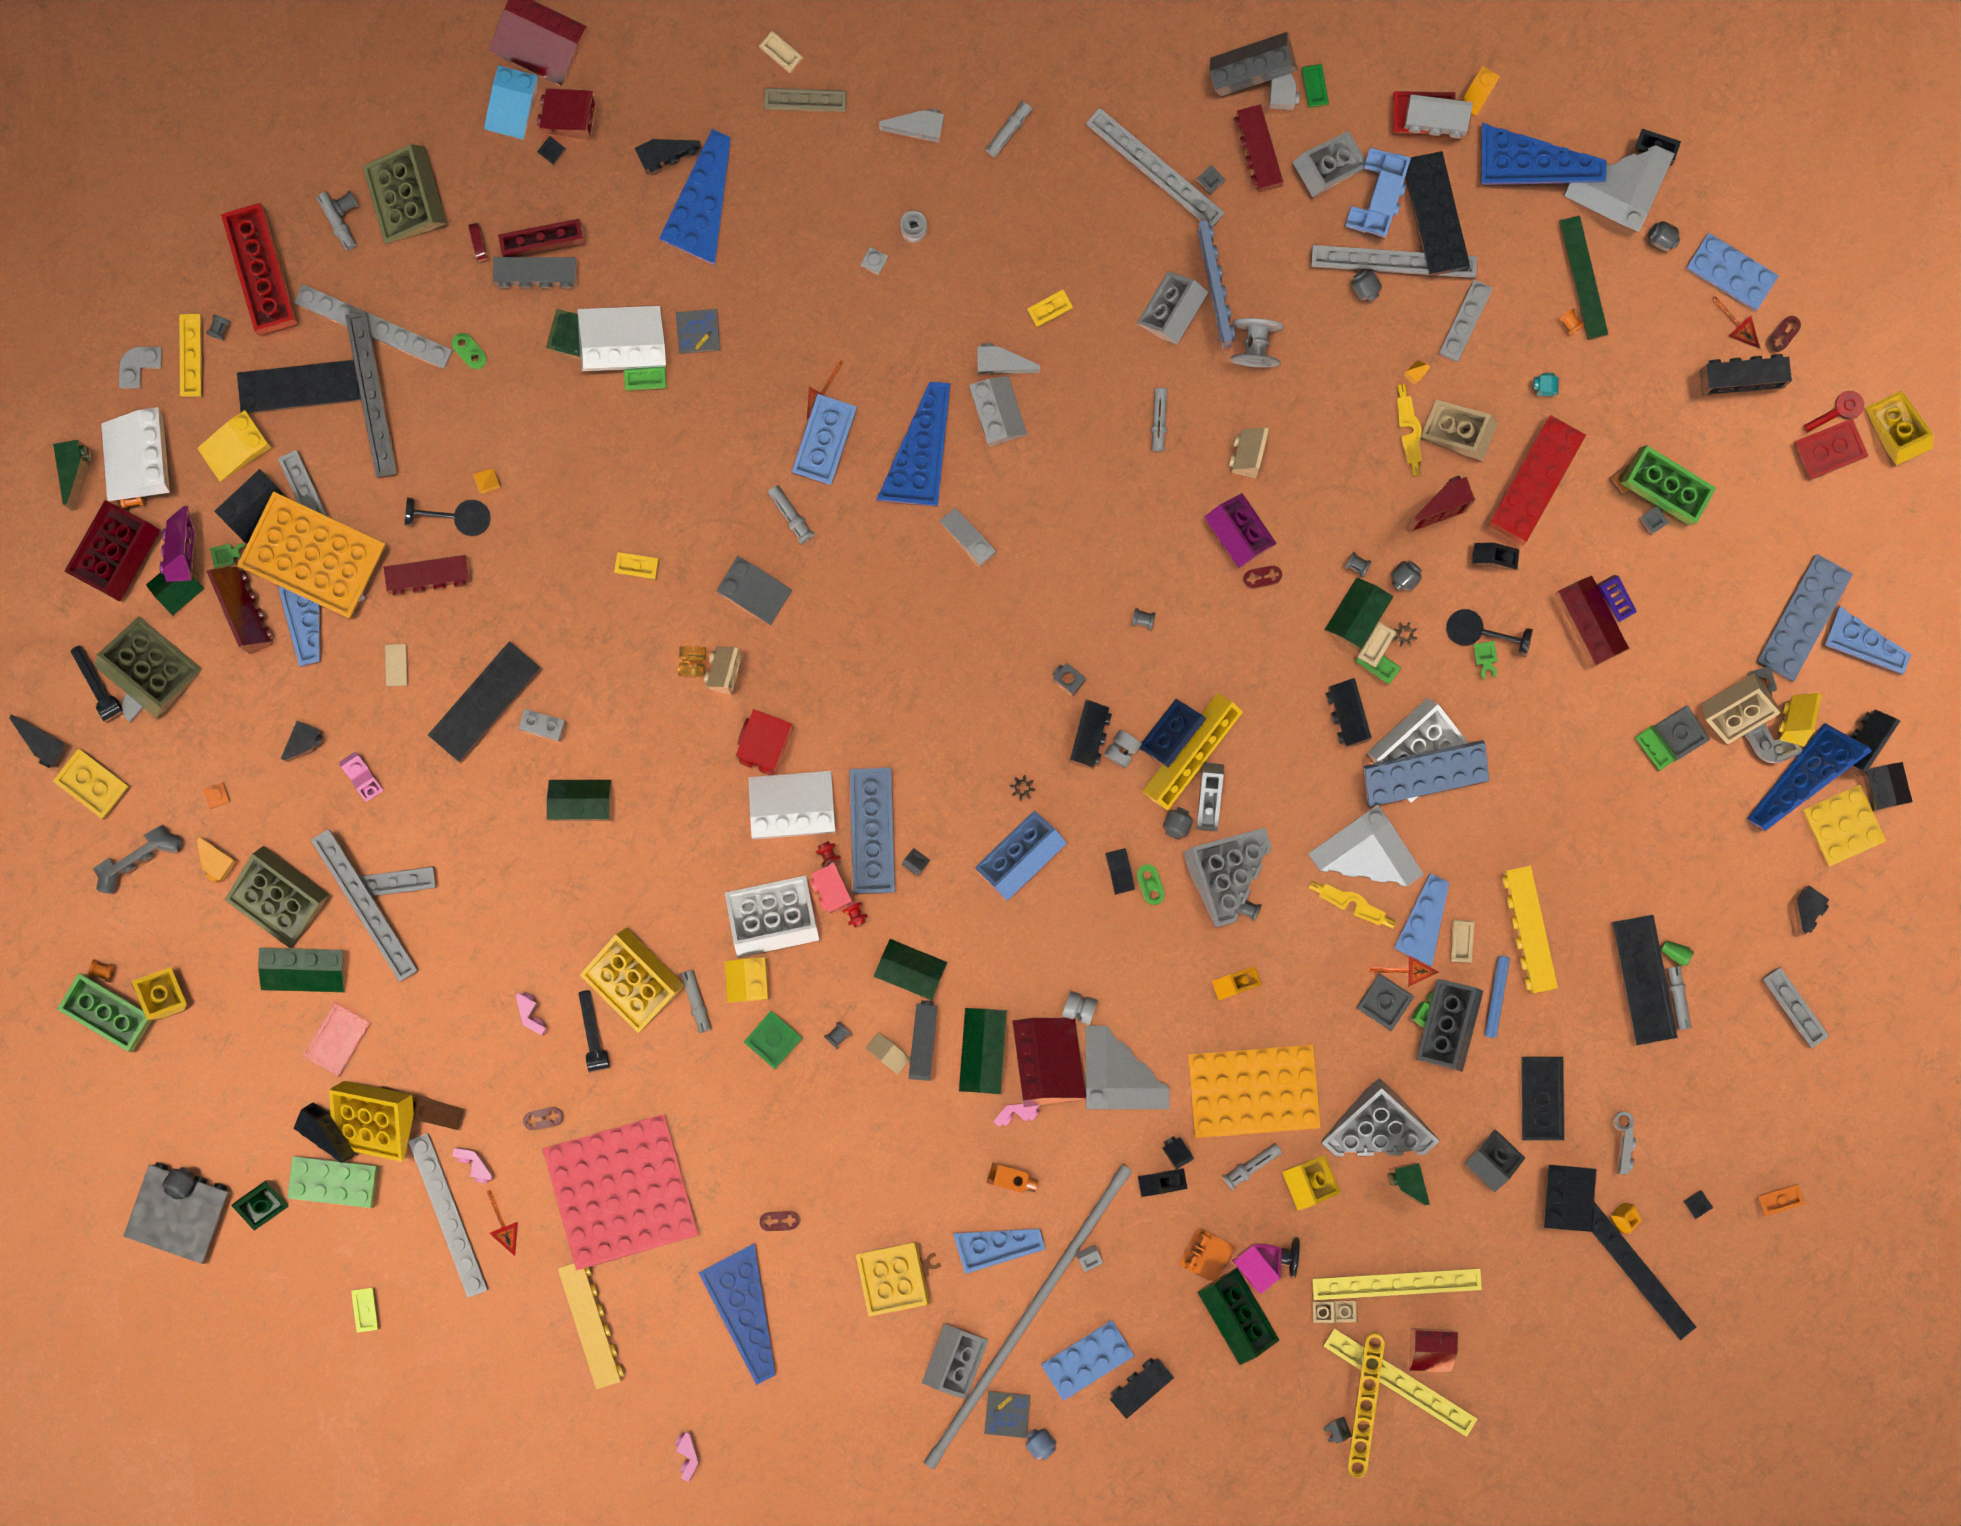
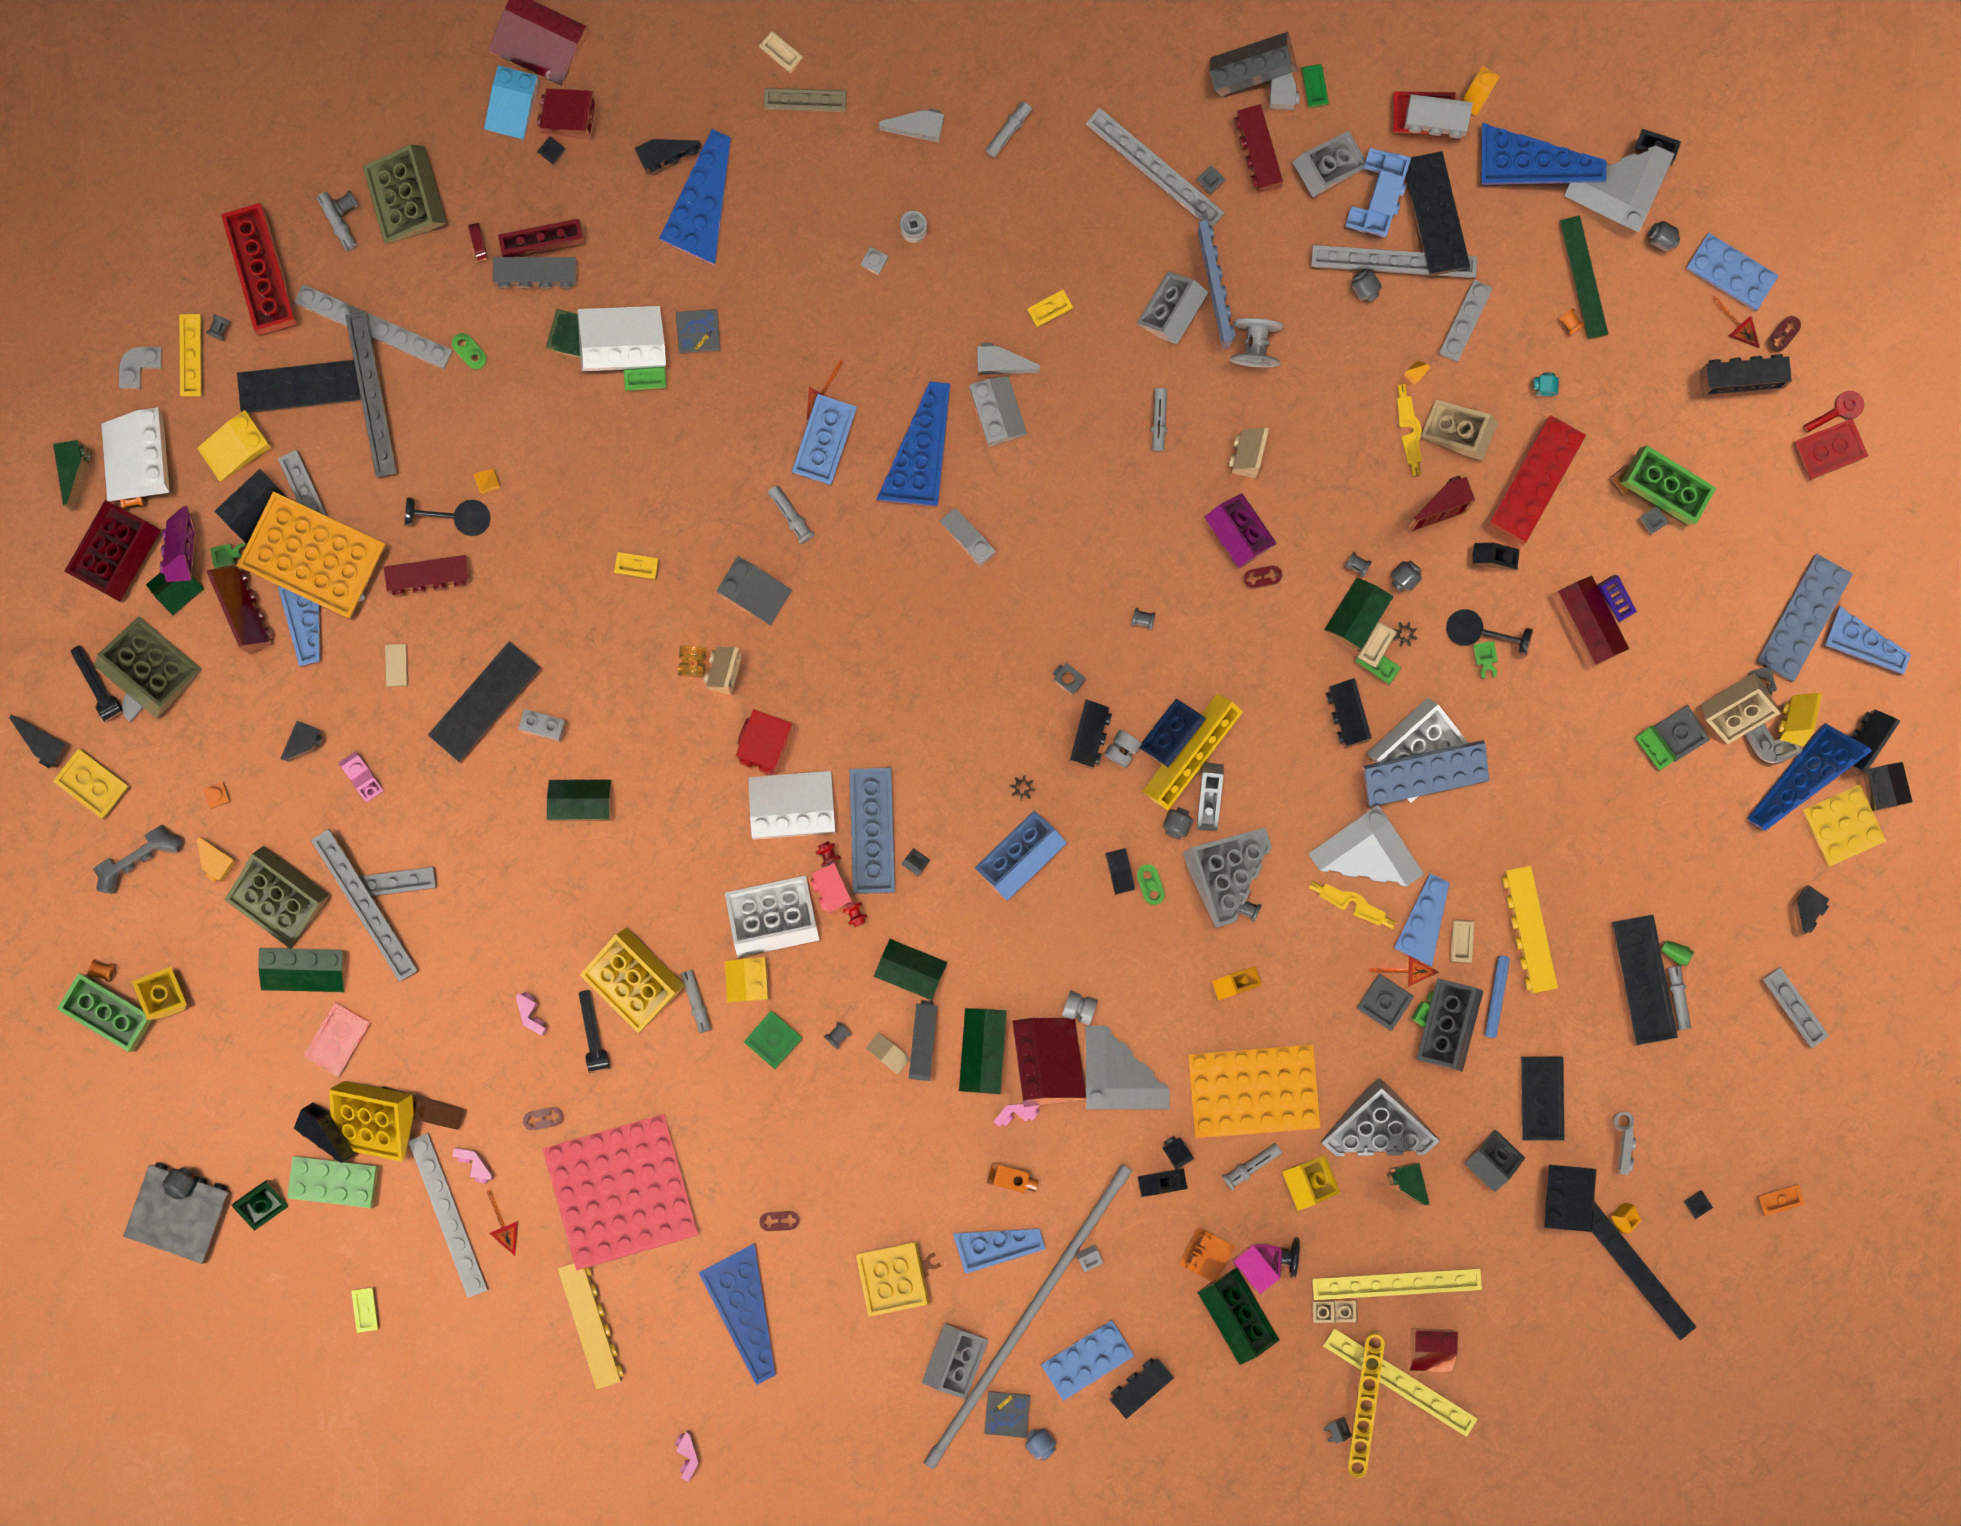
(1900, 427): yellow slope -> none

